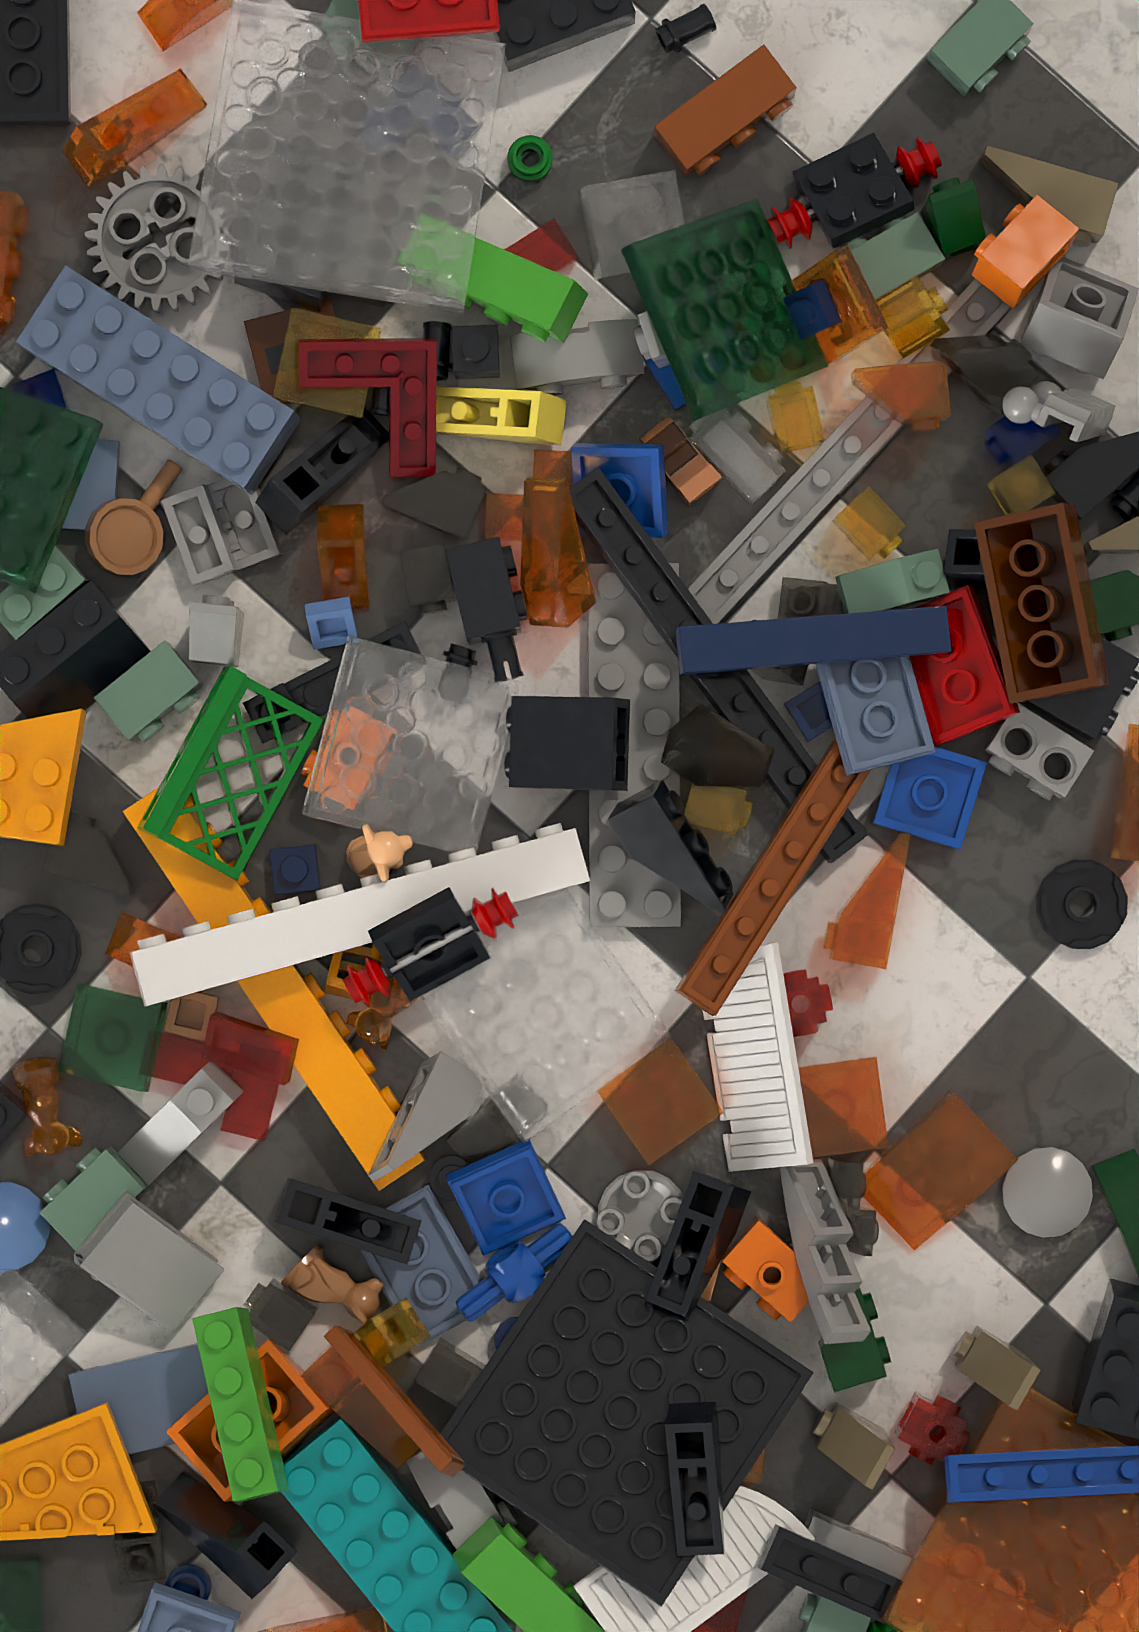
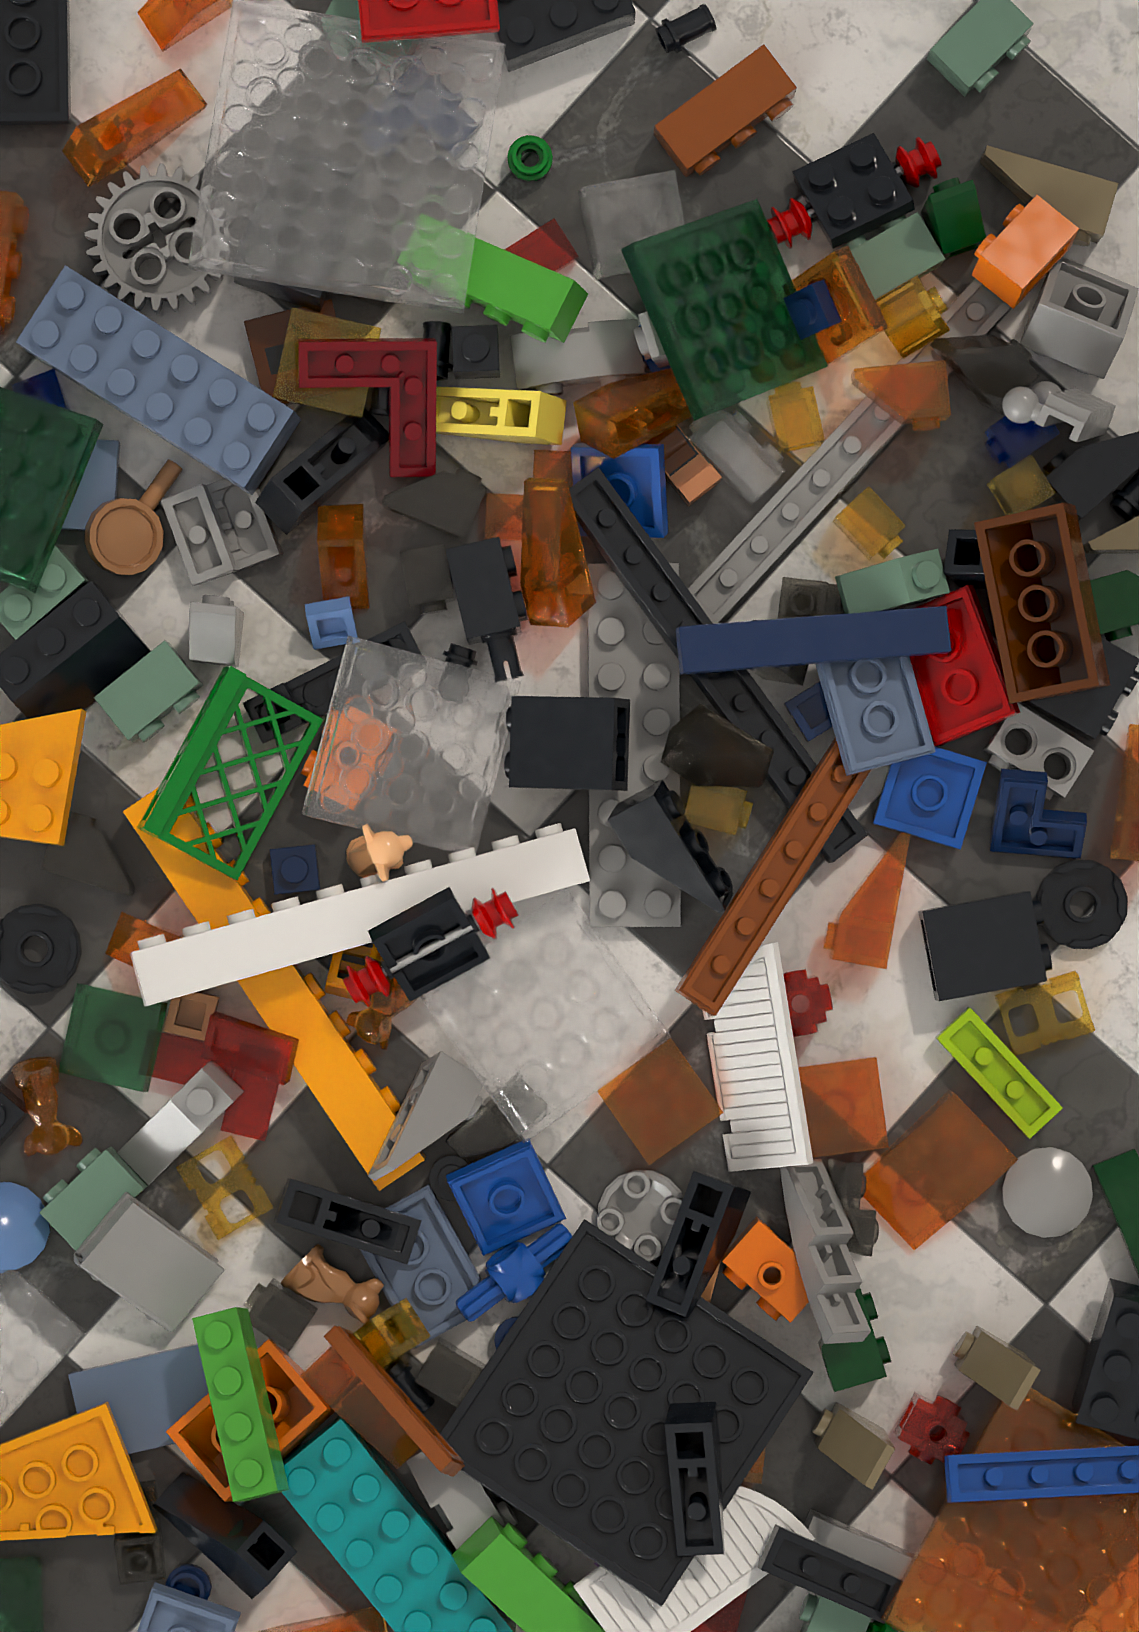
(212, 1194): none -> clear yellow piece
(406, 1381): none -> black pin
(630, 412): none -> clear orange slope
(985, 945): none -> black brick
(999, 1072): none -> lime plate
(1025, 827): none -> dark blue tile
(1041, 999): none -> clear yellow piece

